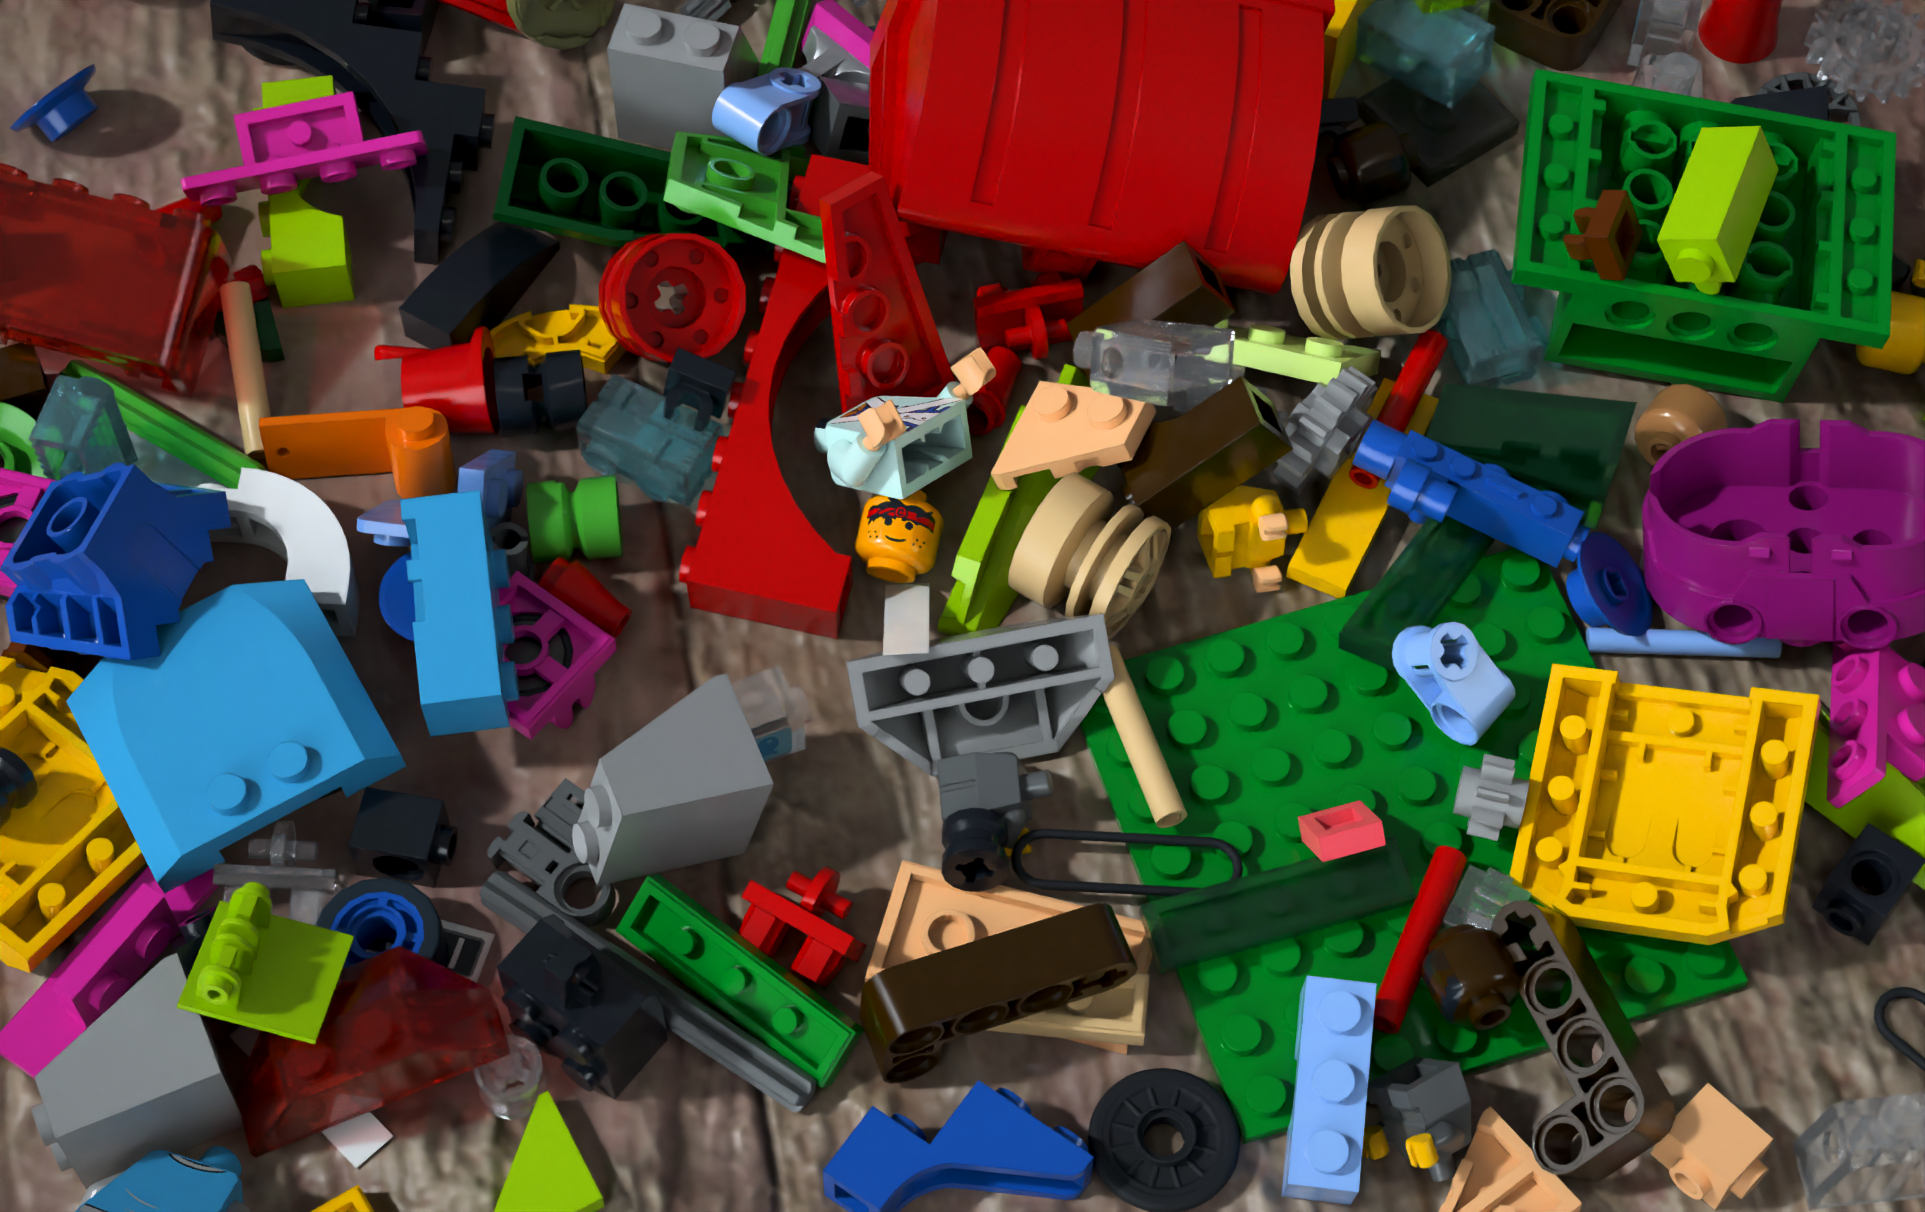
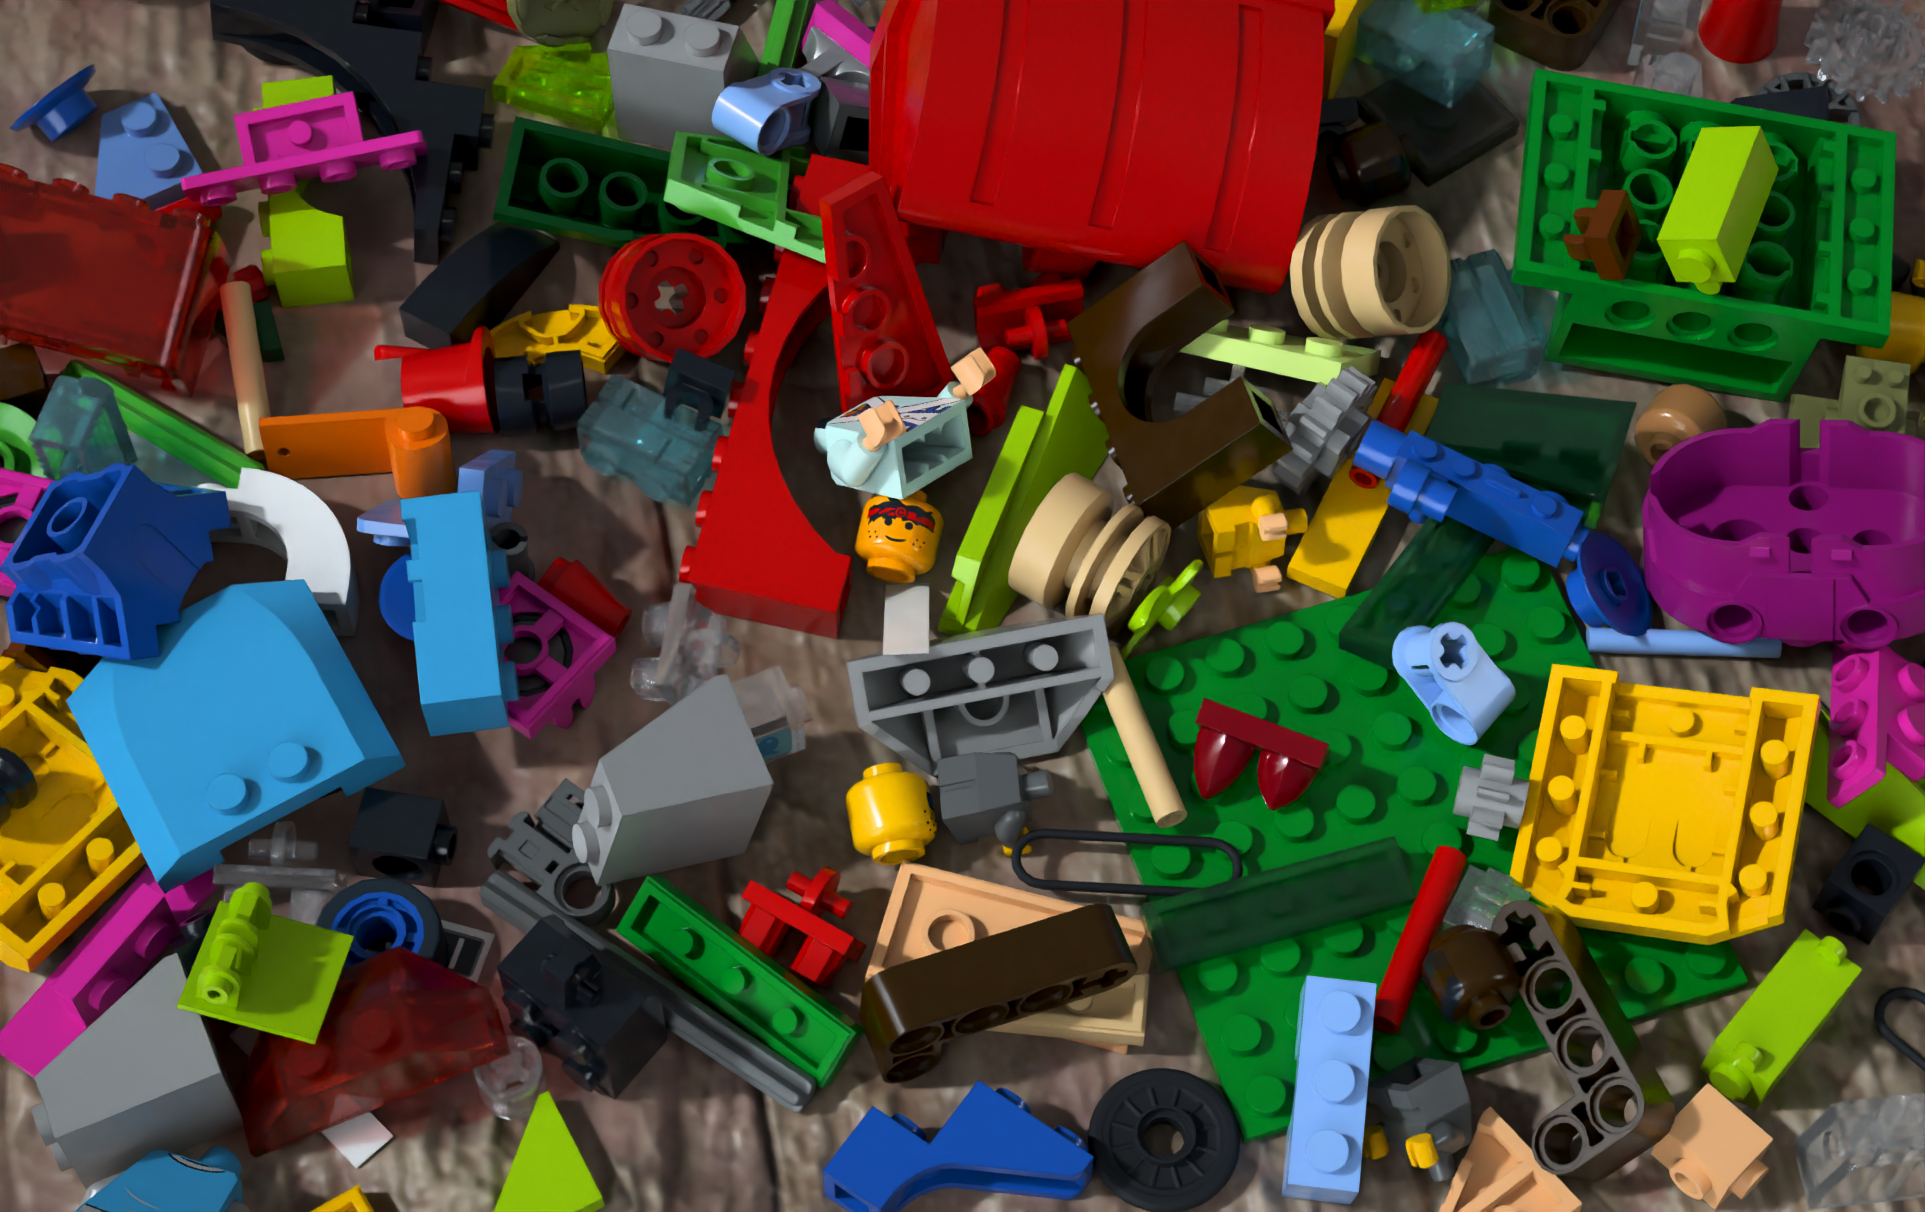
(143, 154): none -> medium blue wing
(558, 83): none -> clear neon green wing
(575, 519): bright green wheel -> none
(691, 647): none -> clear hips
(891, 814): none -> yellow head
(974, 849): black wheel -> none
(1071, 430): light nougat wing -> none
(1139, 360): clear torso -> none
(1164, 606): none -> lime plate
(1228, 742): none -> dark red tile
(1341, 831): coral tile -> none
(1780, 1019): none -> lime brick
(1870, 395): none -> olive tile

